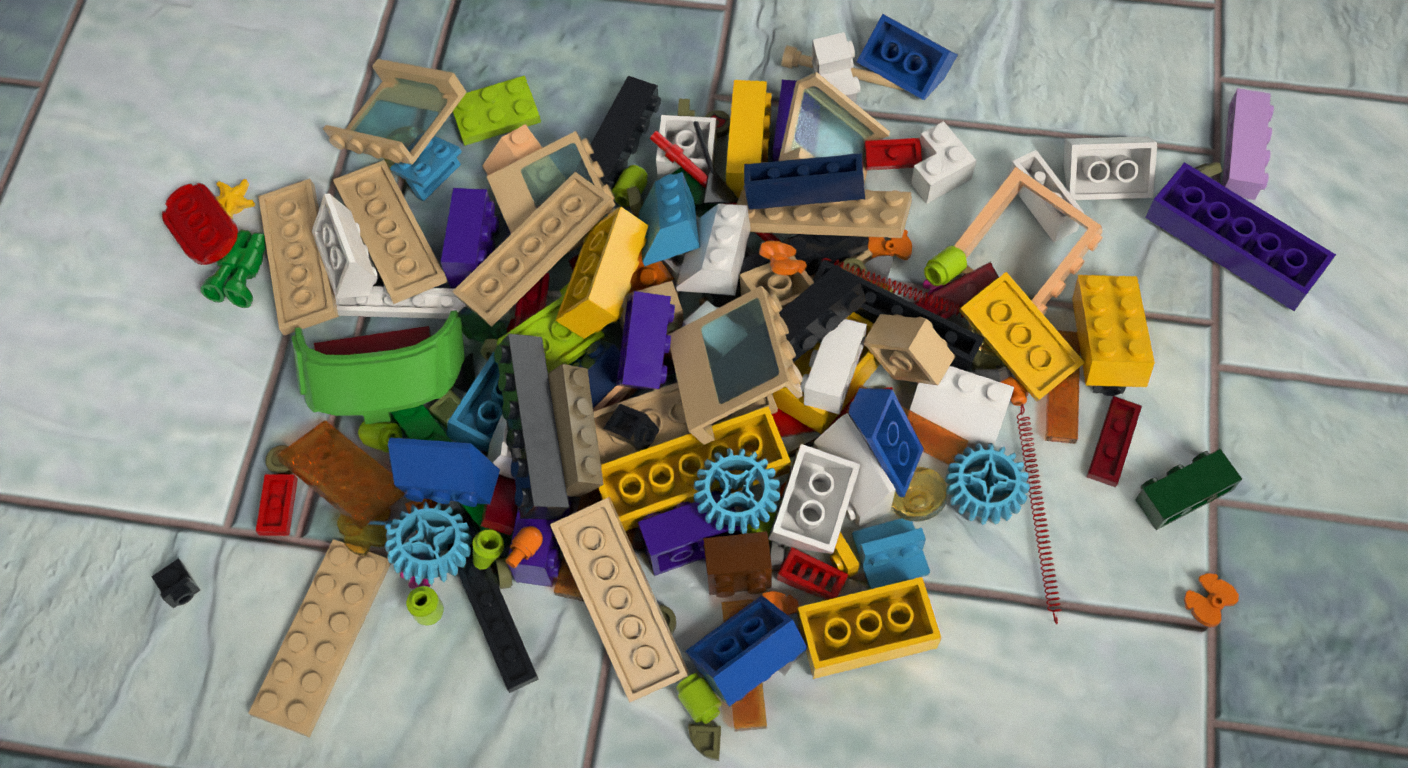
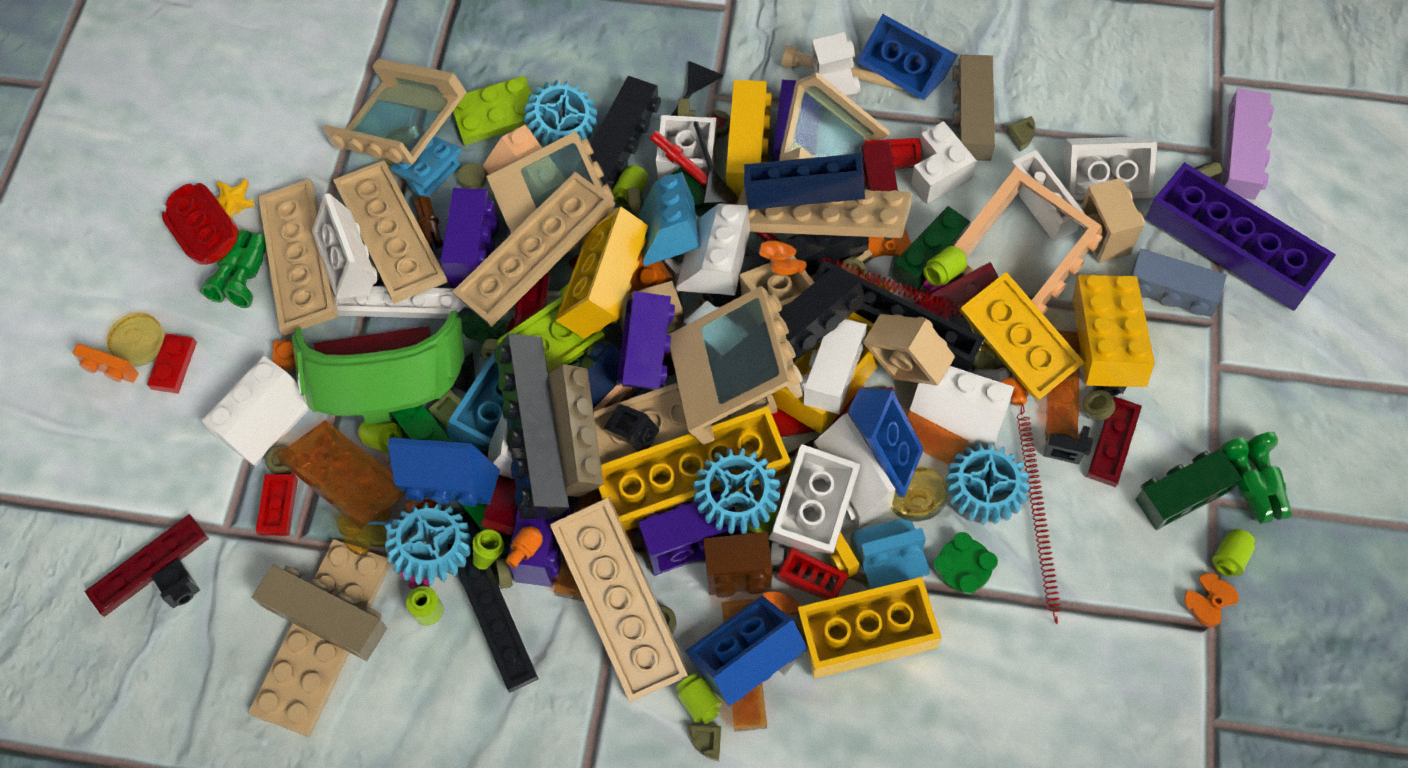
(112, 366): none -> orange plate
(136, 338): none -> clear yellow piece
(137, 570): none -> dark red tile
(172, 363): none -> red plate
(257, 411): none -> white slope
(283, 354): none -> orange plate
(320, 612): none -> dark tan brick
(428, 221): none -> reddish brown axle
(472, 176): none -> olive tile
(540, 108): none -> medium azure gear
(697, 79): none -> black piece
(879, 167): none -> dark red tile
(937, 236): none -> dark green brick
(965, 564): none -> green piece
(975, 104): none -> dark tan brick
(1022, 132): none -> olive tile
(1066, 448): none -> black bracket
(1099, 405): none -> olive tile
(1114, 210): none -> tan brick
(1178, 282): none -> sand blue brick
(1234, 552): none -> lime brick
(1263, 487): none -> green piece

